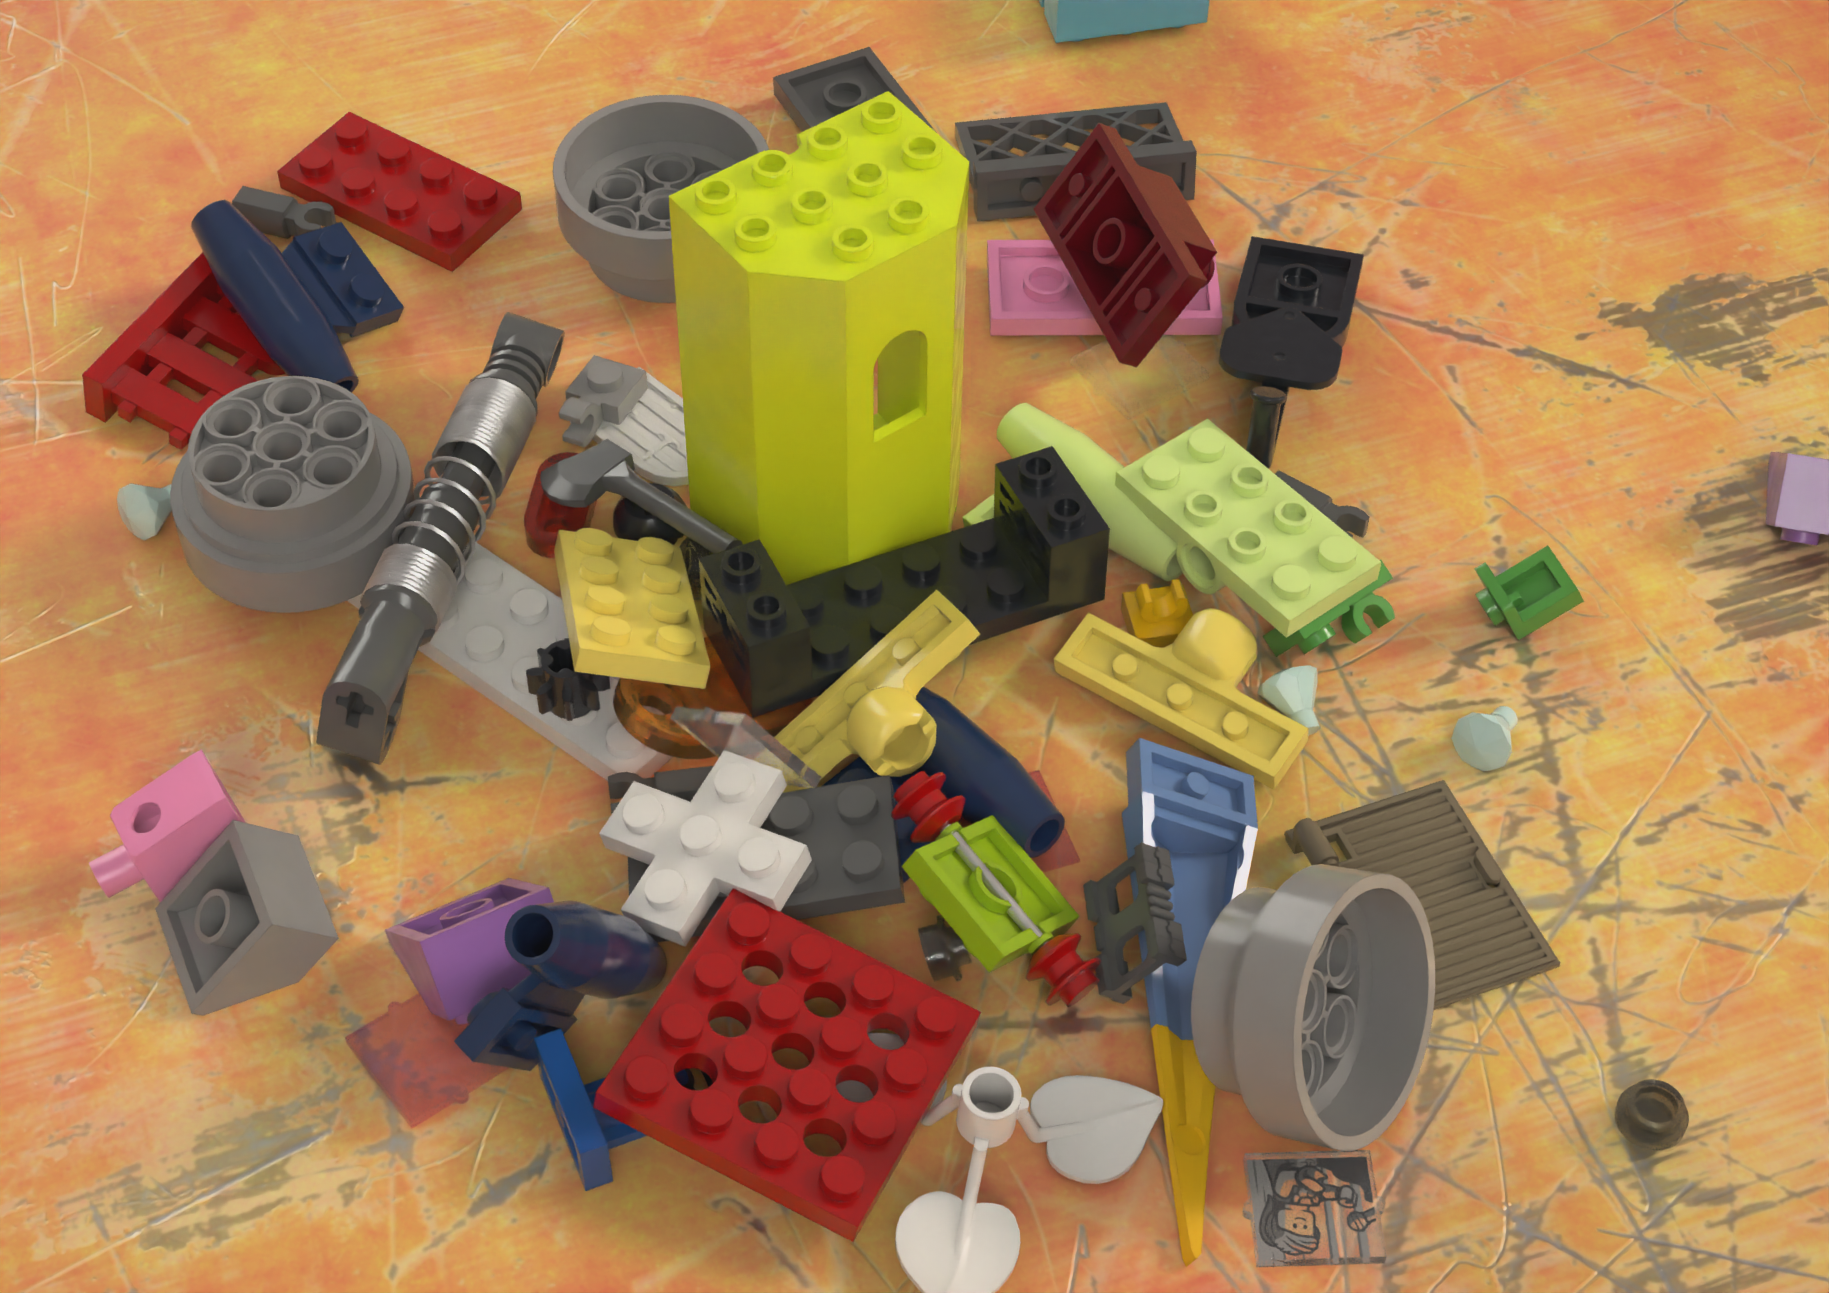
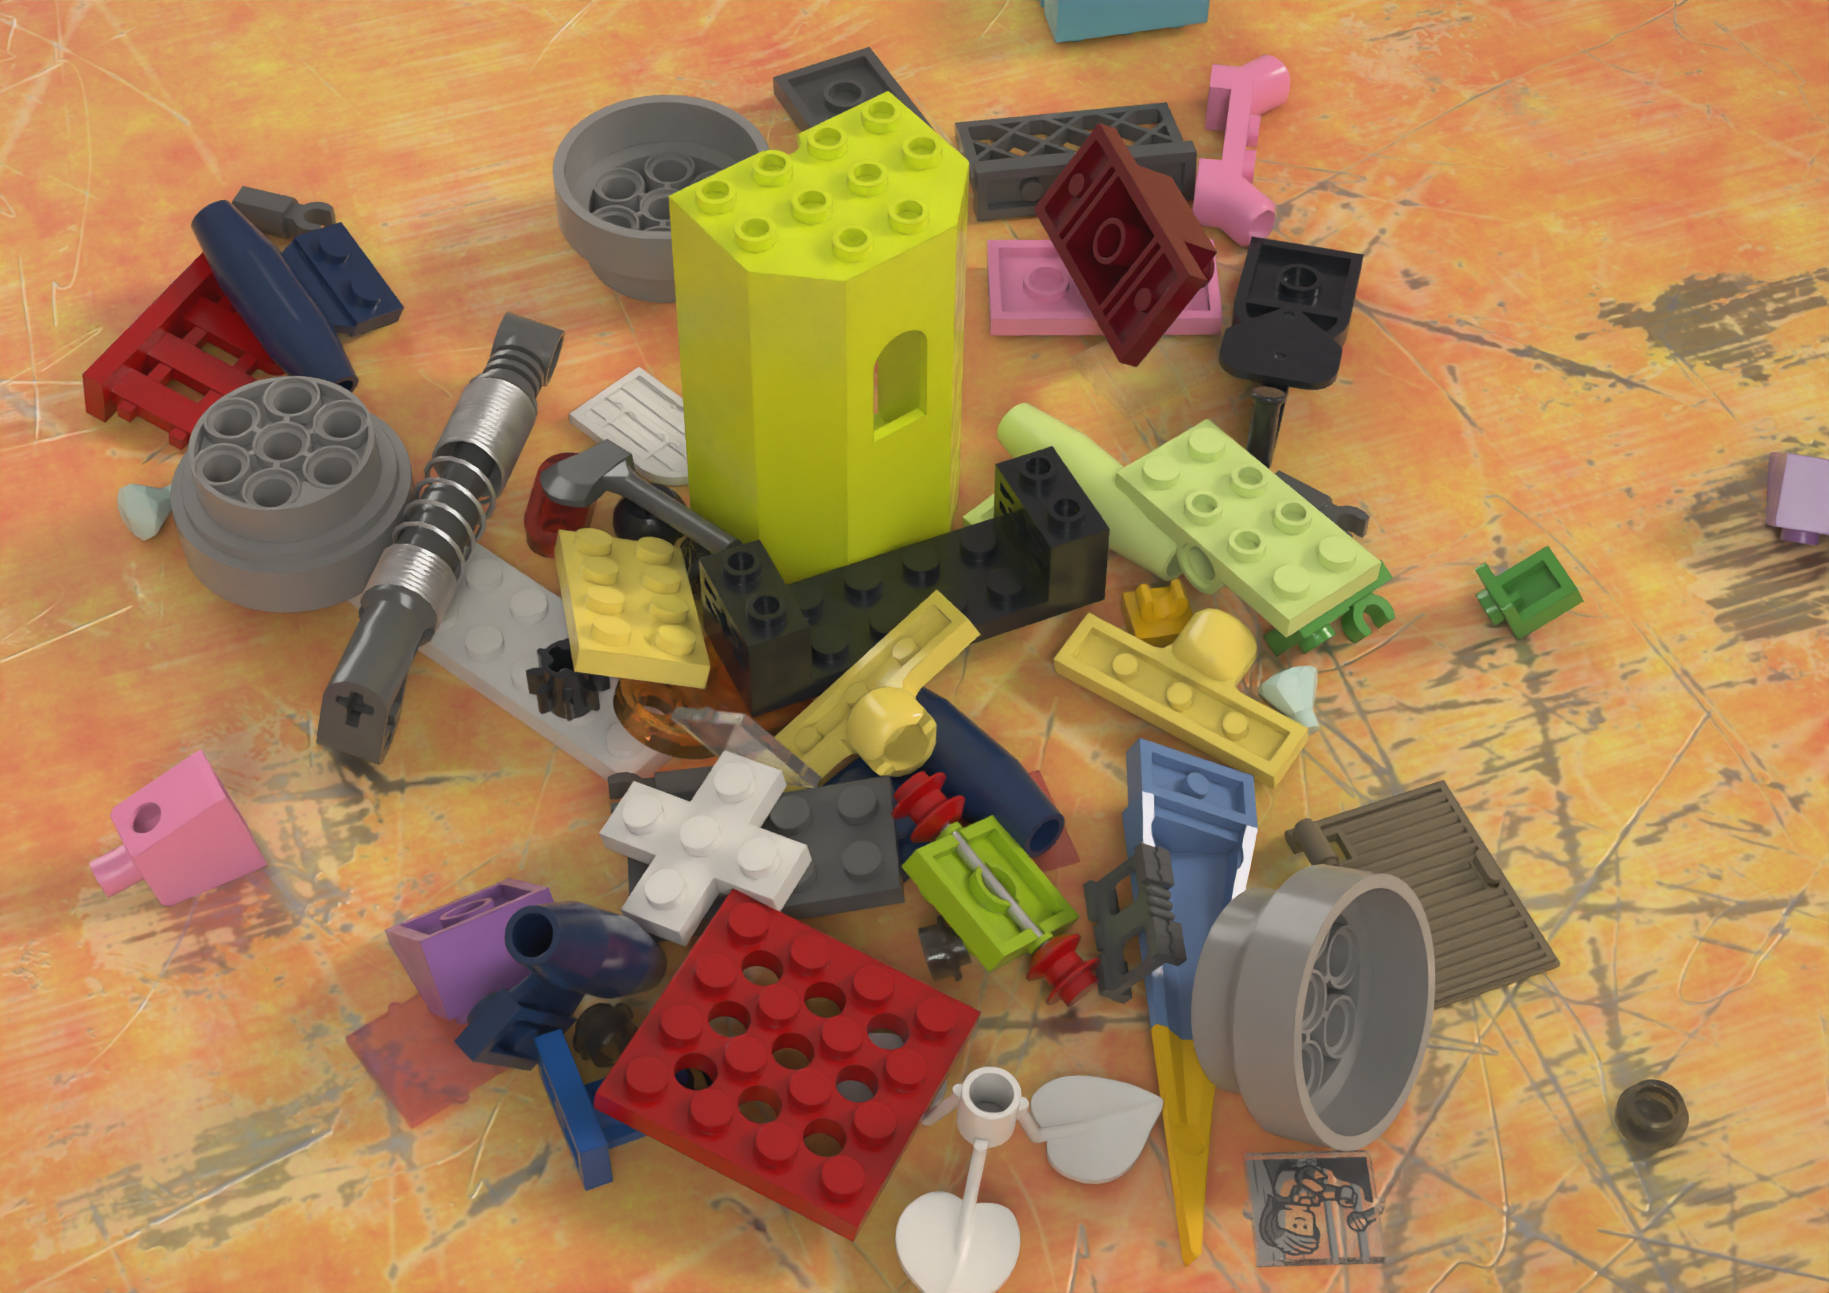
(245, 918): light grey slope -> none
(401, 191): red plate -> none
(600, 394): light grey plate -> none
(604, 1033): none -> clear smoke plate
(1224, 187): none -> bright pink plate
(1485, 738): light aqua rock -> none

